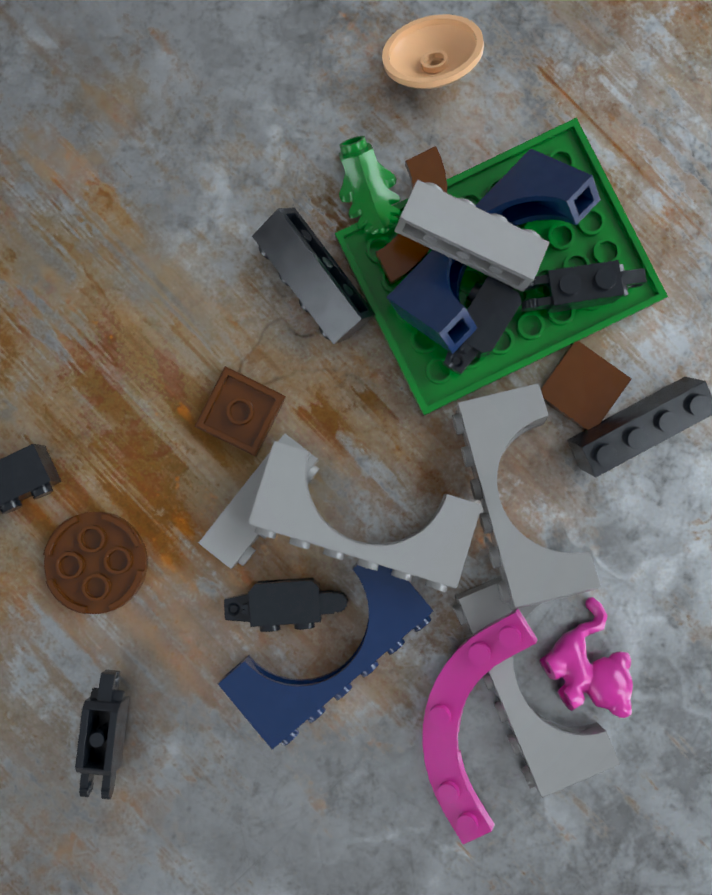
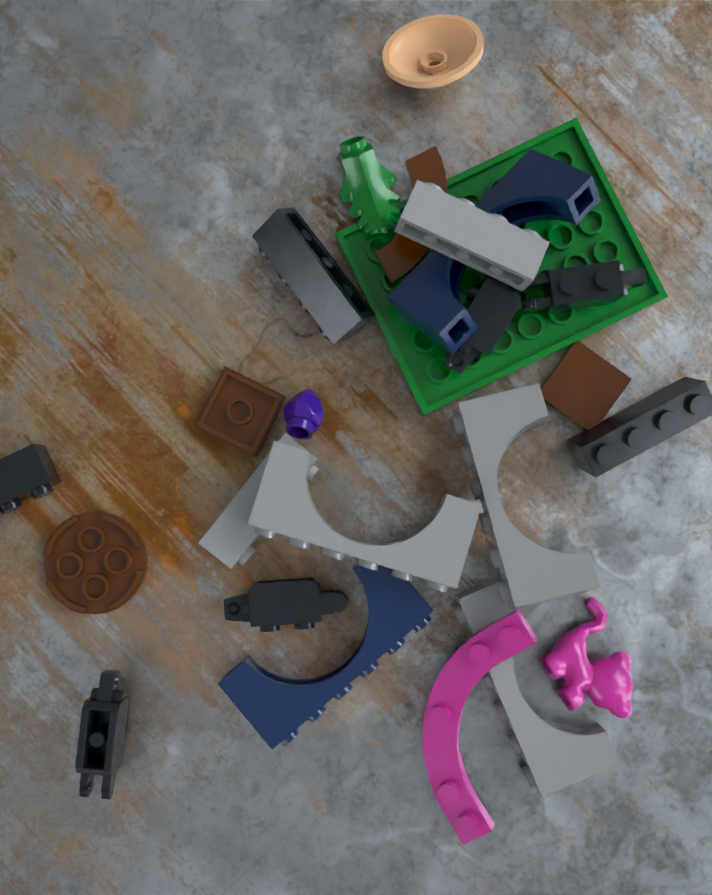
(303, 414): none -> dark purple rock

